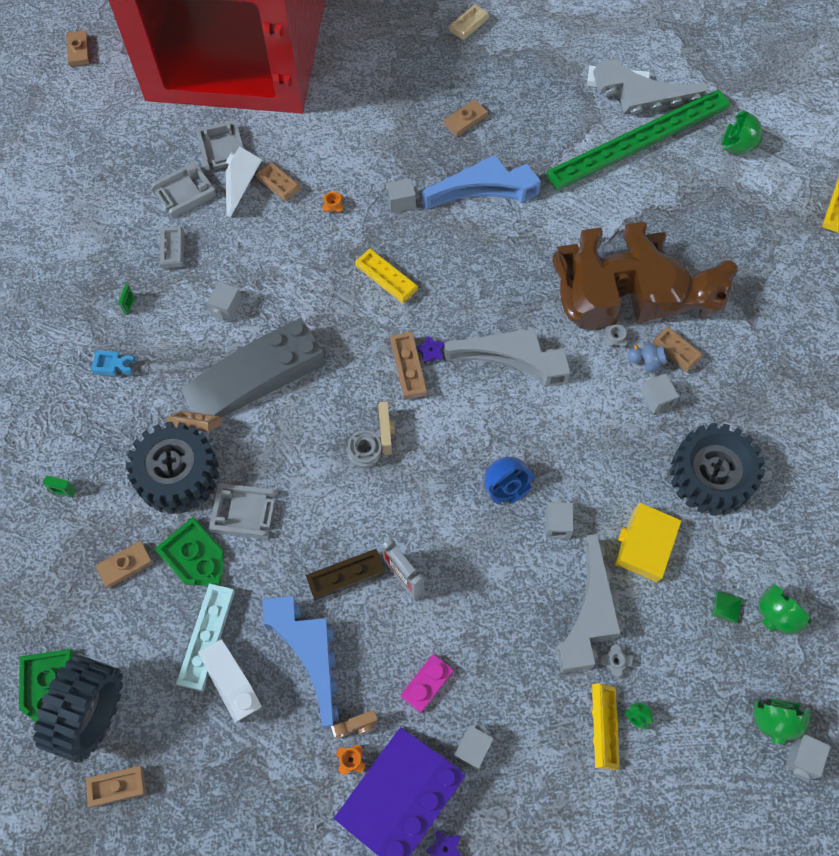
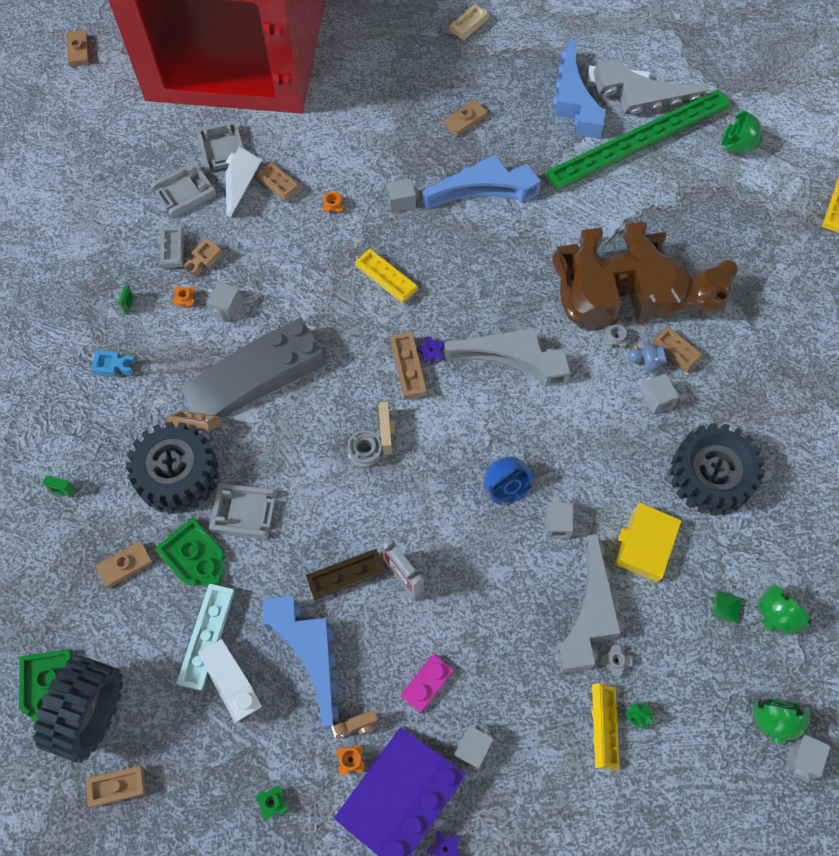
(186, 301): none -> orange plate
(205, 254): none -> medium nougat plate
(279, 805): none -> green plate
(574, 99): none -> medium blue arch

